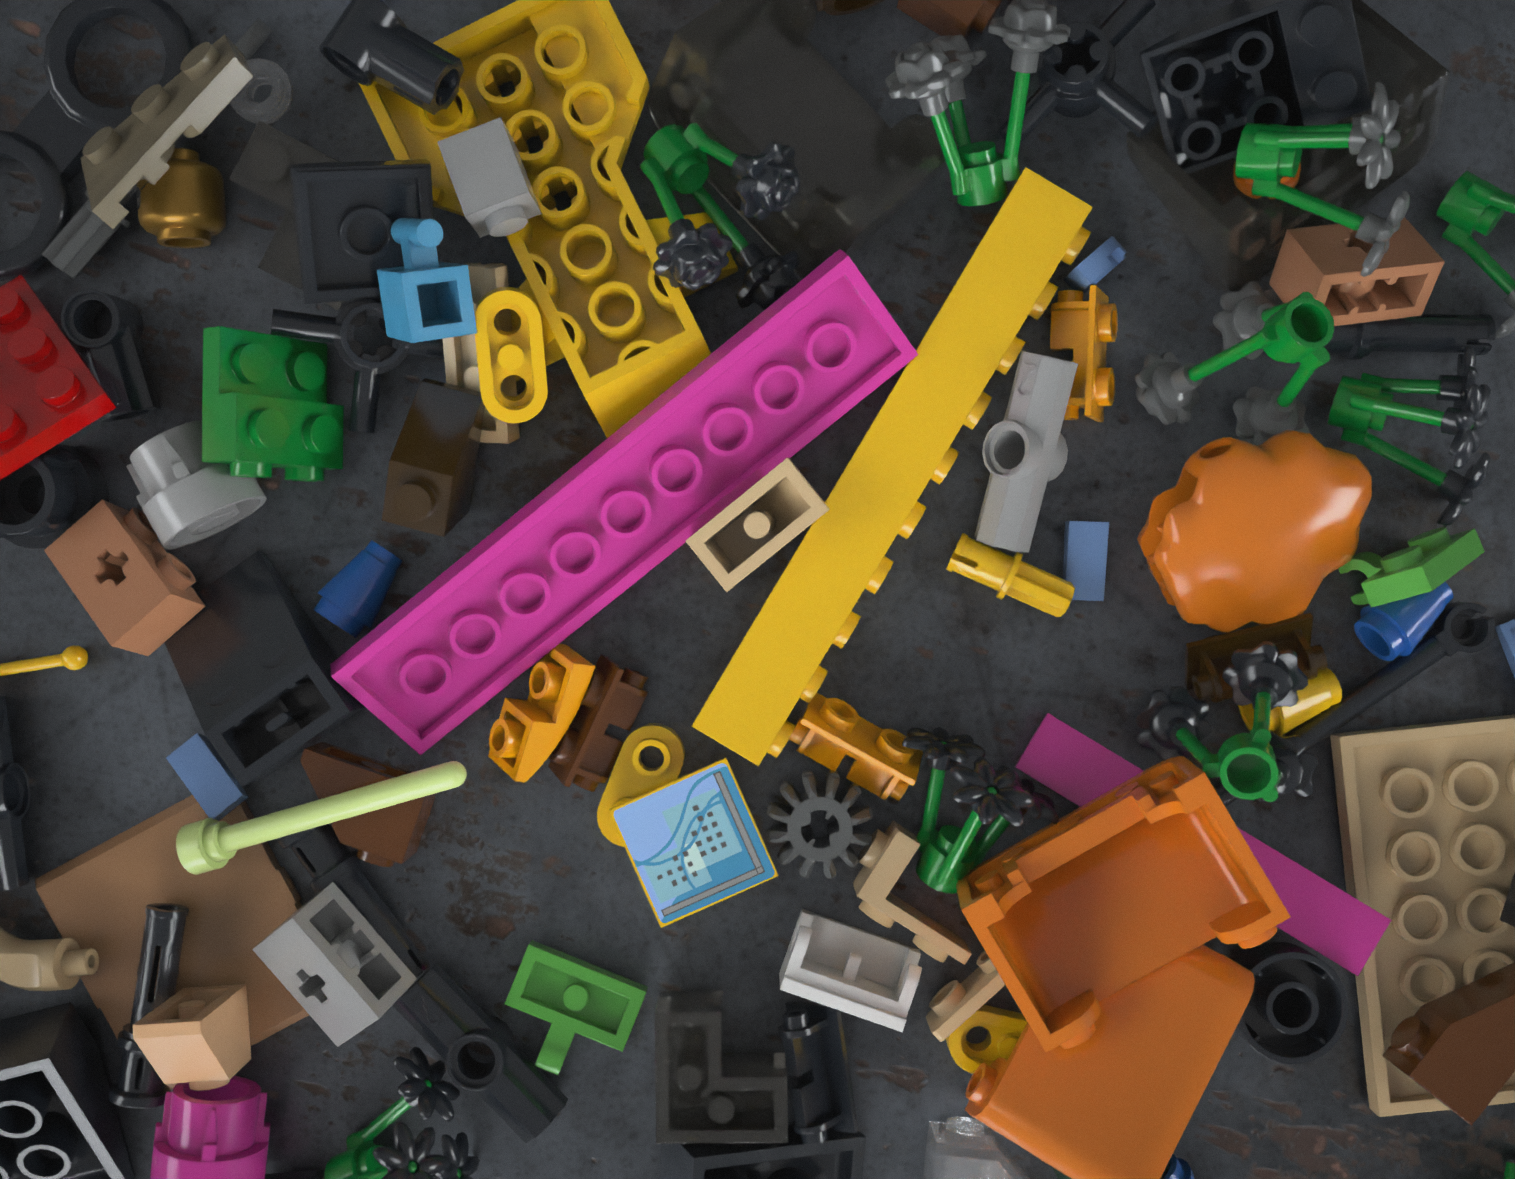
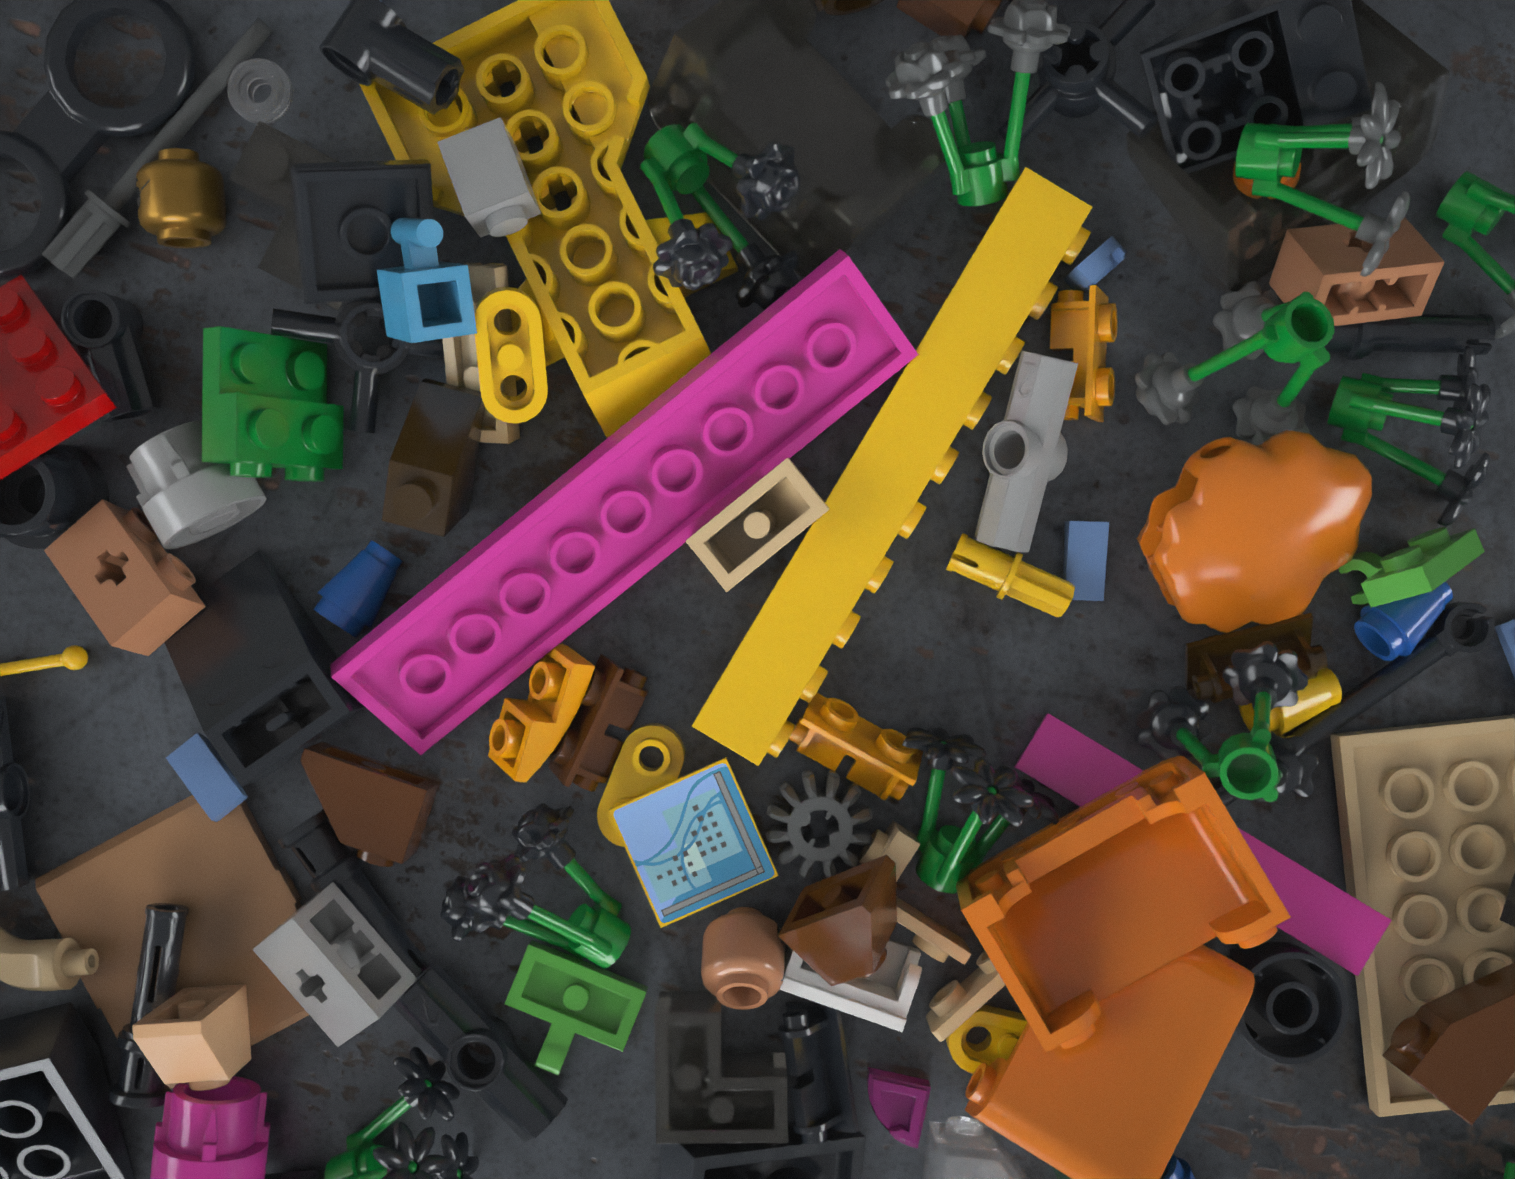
(160, 115): dark tan wing -> none
(211, 843): yellowish green piece -> none
(496, 896): none -> plant
(743, 958): none -> nougat head
(845, 921): none -> reddish brown slope
(899, 1103): none -> magenta tile

